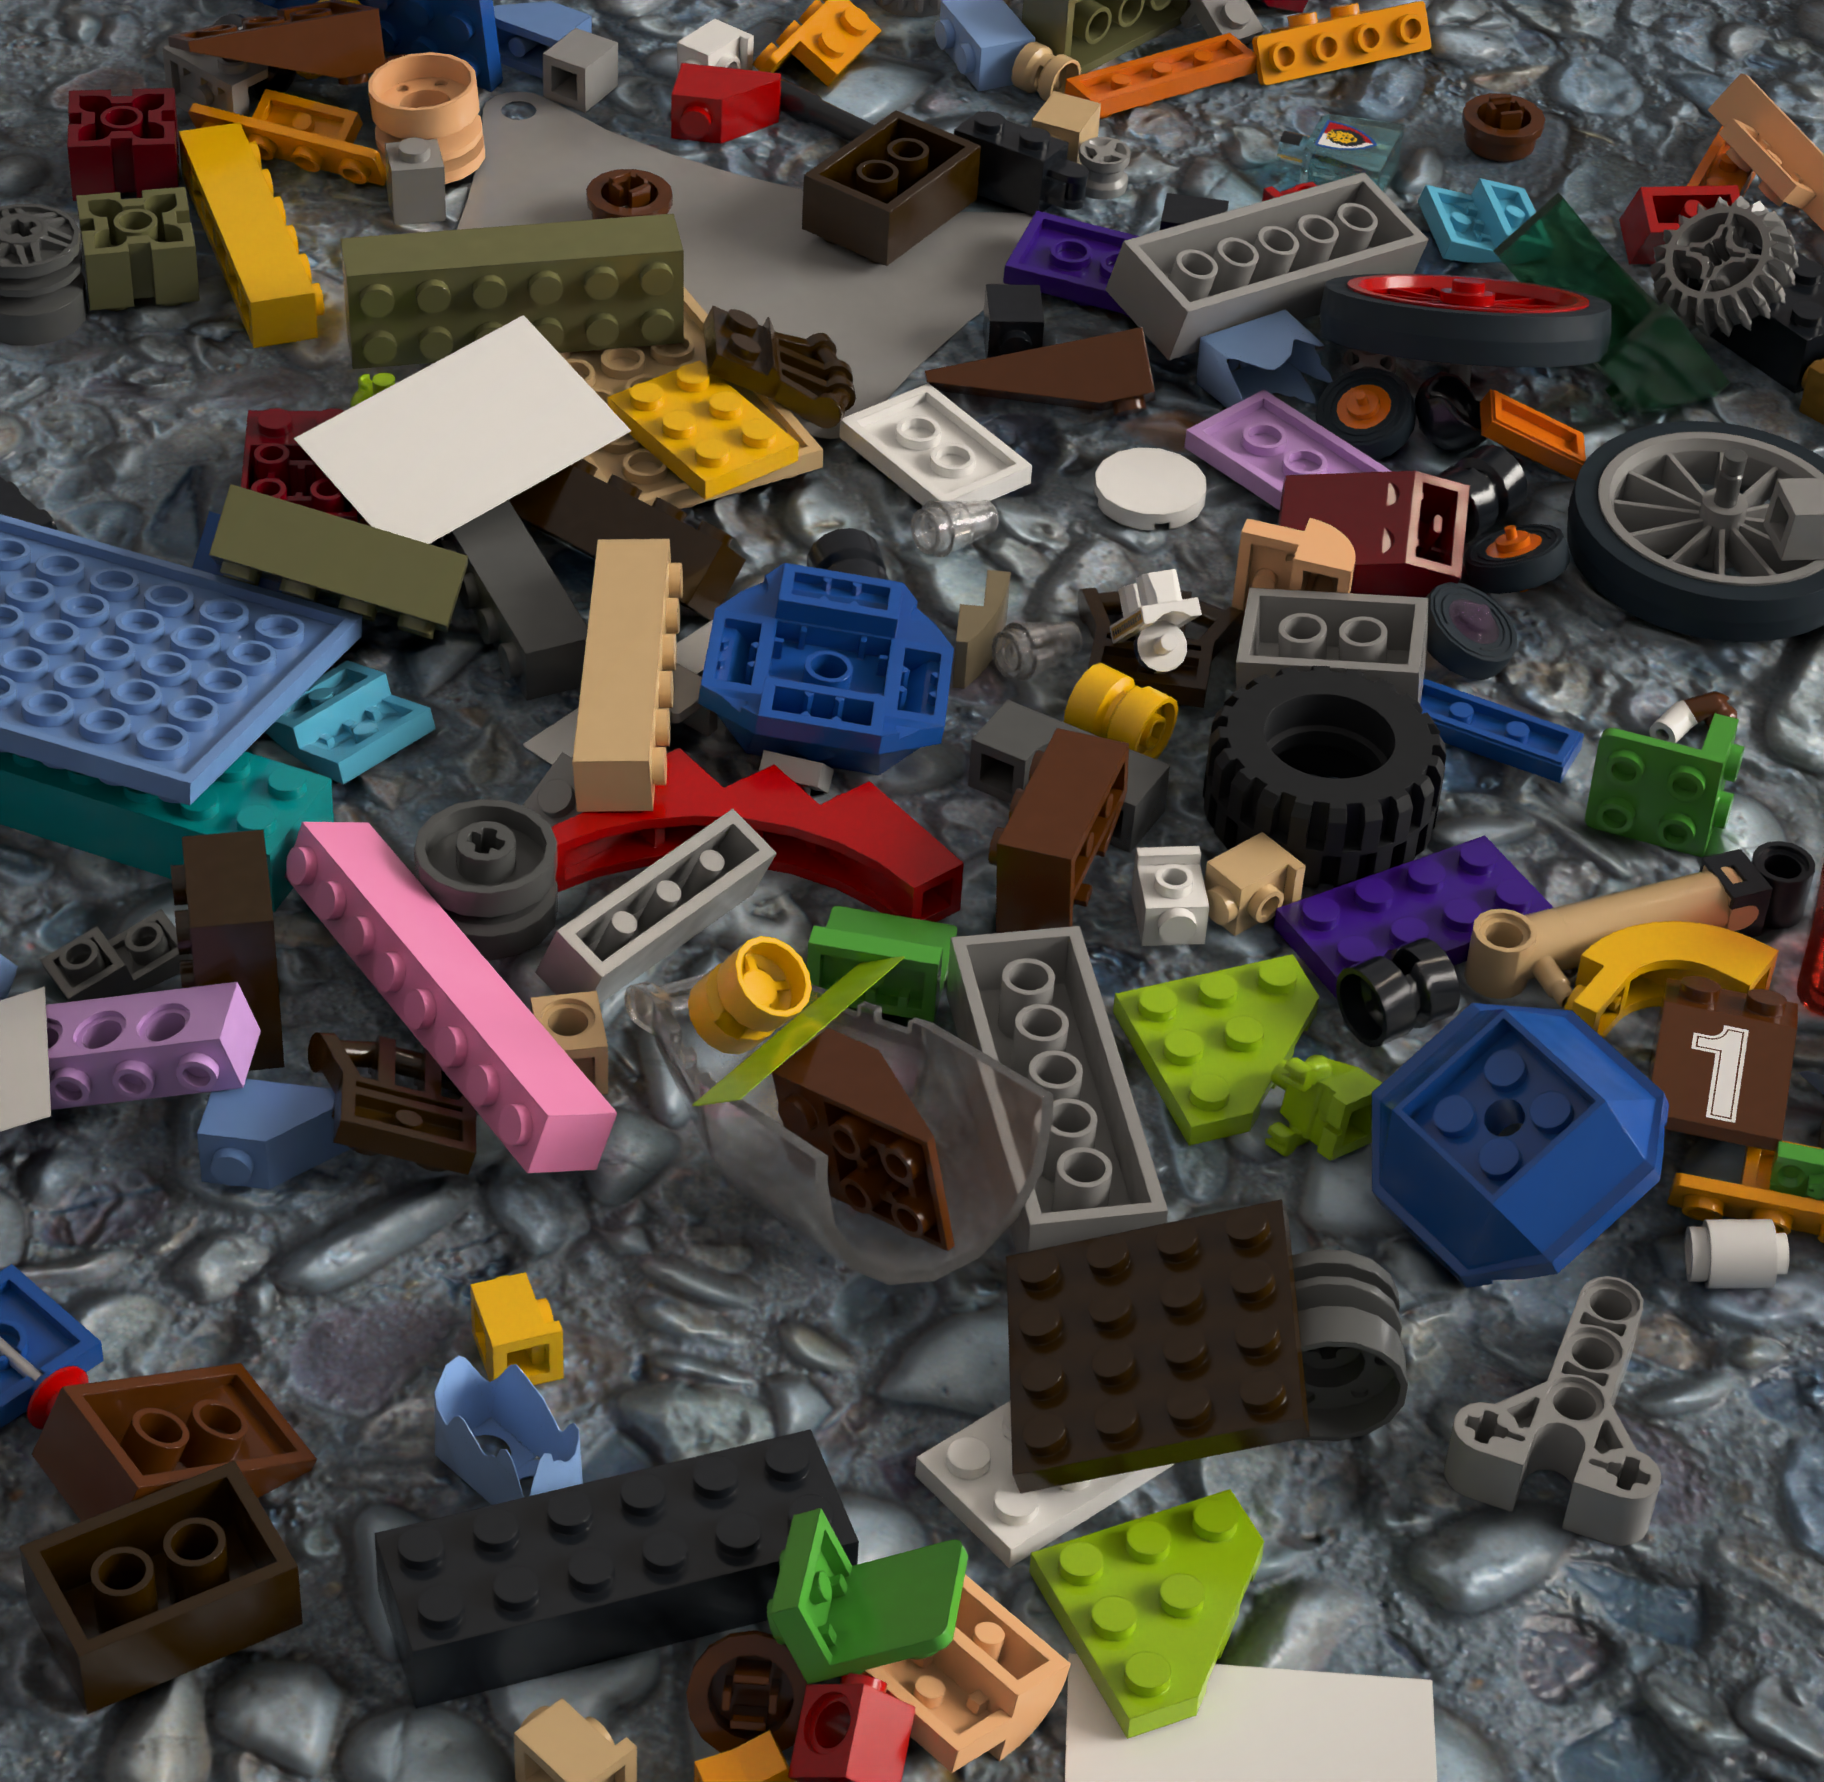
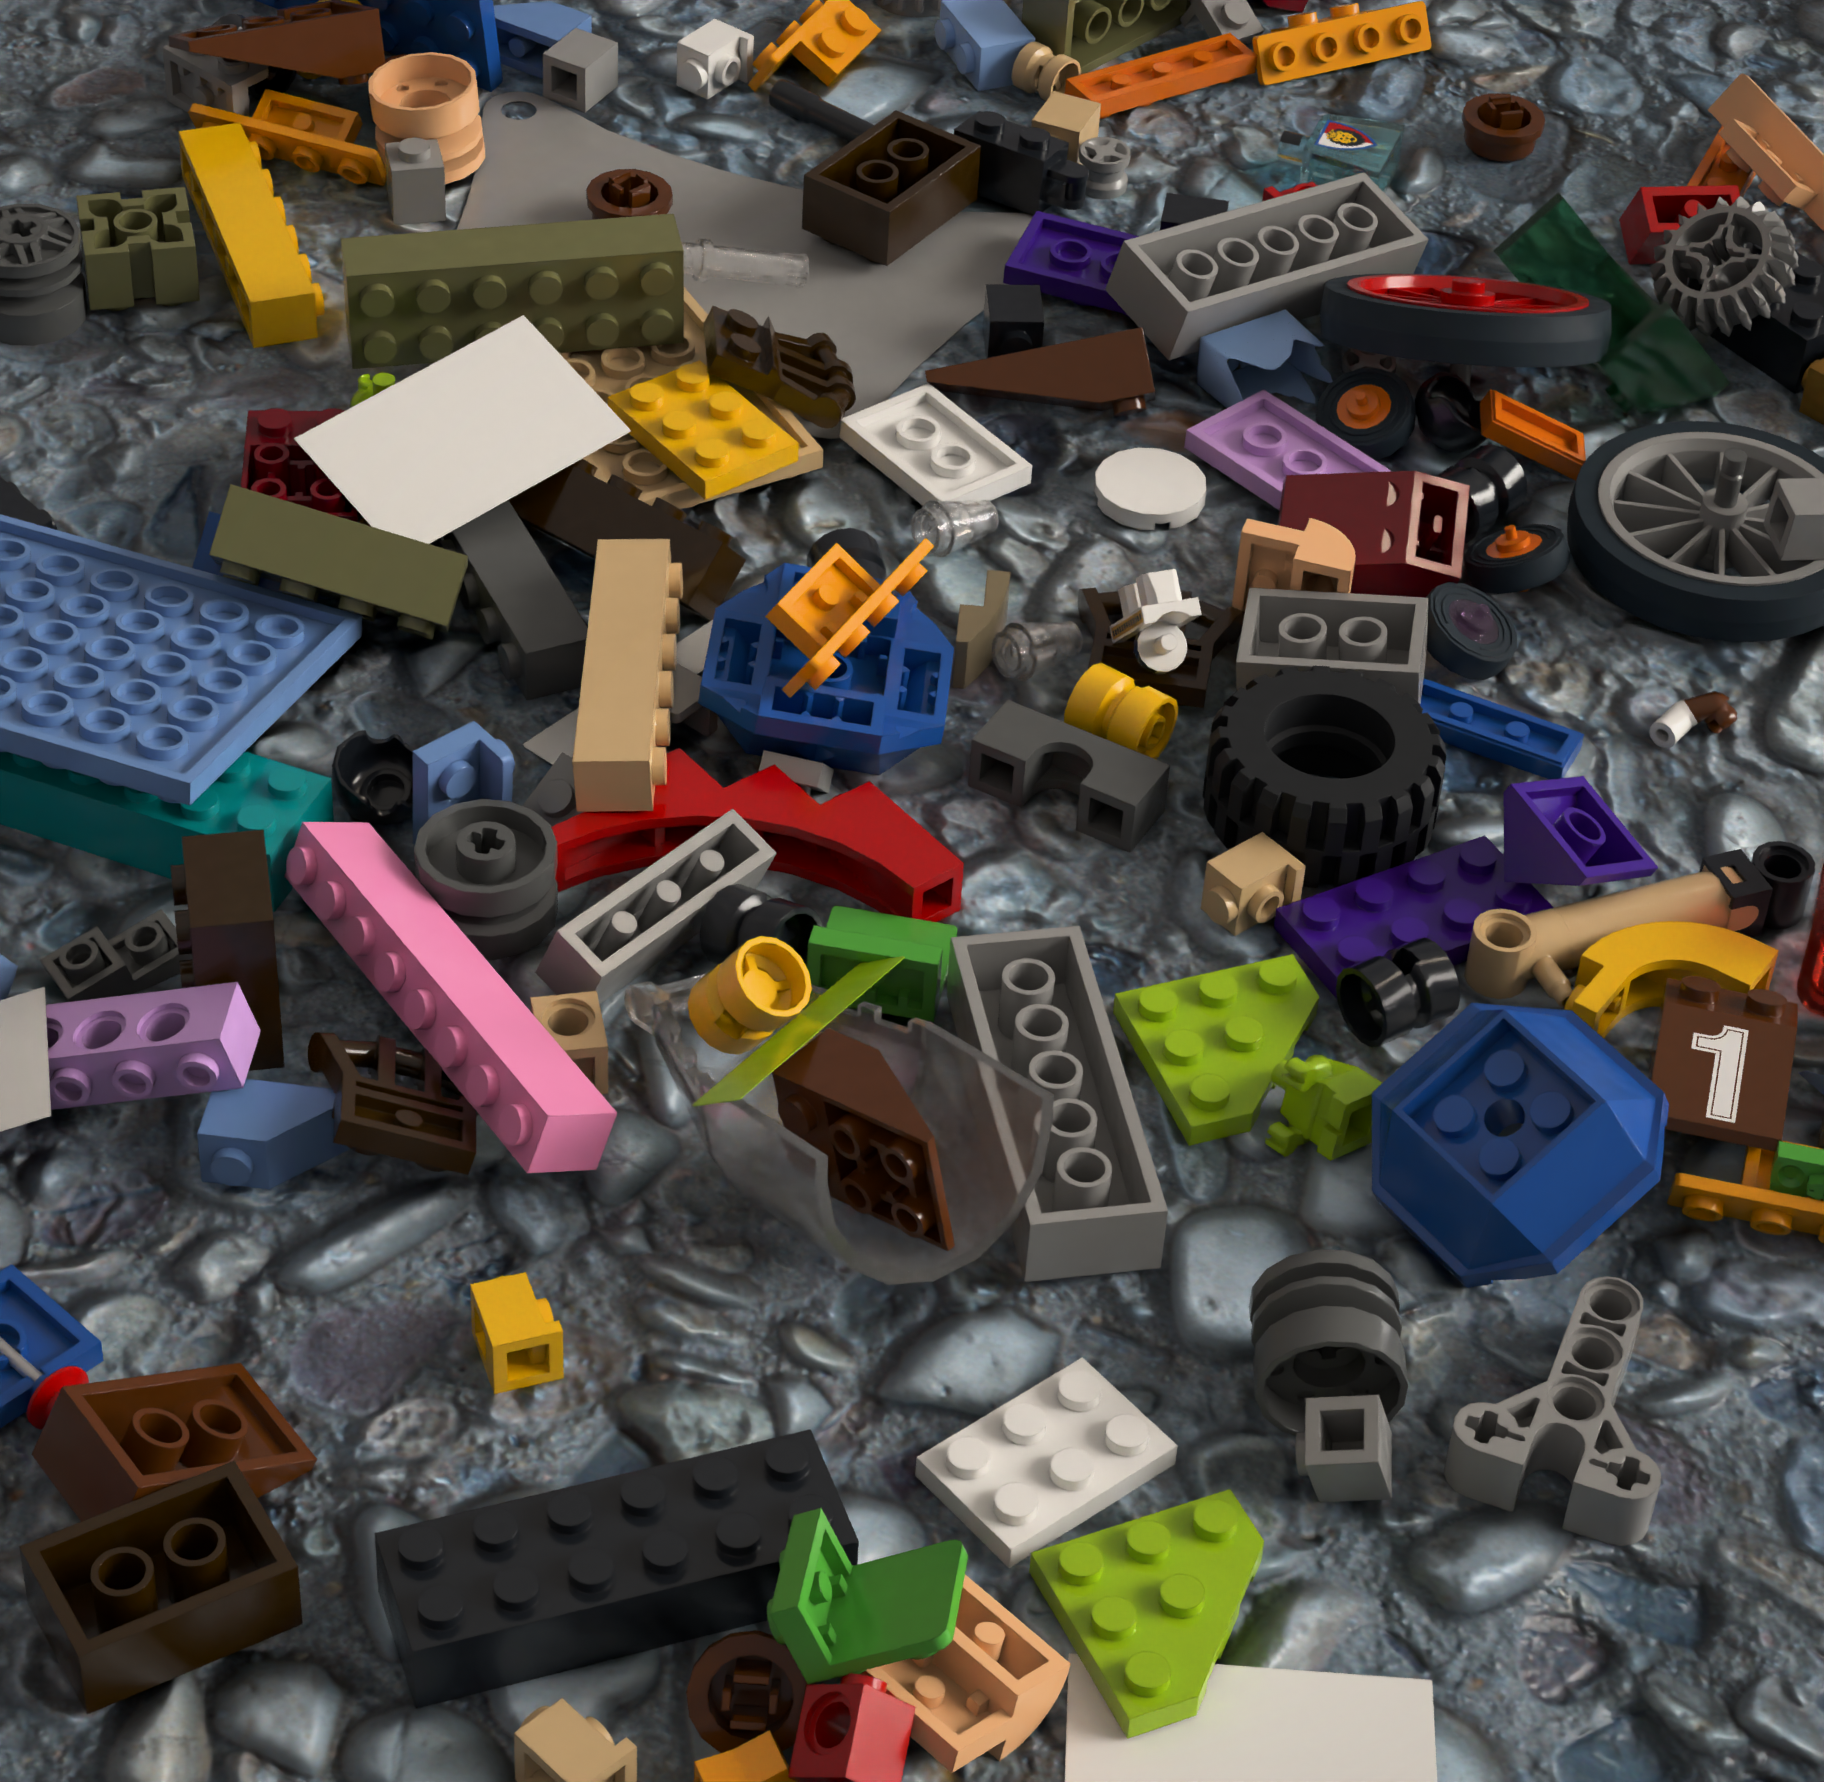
(122, 141): dark red brick -> none
(349, 723): medium azure slope -> none
(374, 778): none -> black hair
(458, 770): none -> medium blue bracket
(509, 1410): light blue piece -> none
(709, 260): none -> clear pin
(723, 102): red slope -> none
(746, 913): none -> black wheel
(831, 604): none -> light orange bracket
(1057, 830): reddish brown wedge -> none
(1154, 1347): dark brown plate -> none
(1169, 896): white brick -> none
(1346, 1448): none -> light grey brick
(1474, 224): medium azure slope -> none
(1567, 836): none -> dark purple slope
(1663, 788): bright green bracket -> none
(1735, 1253): white brick -> none

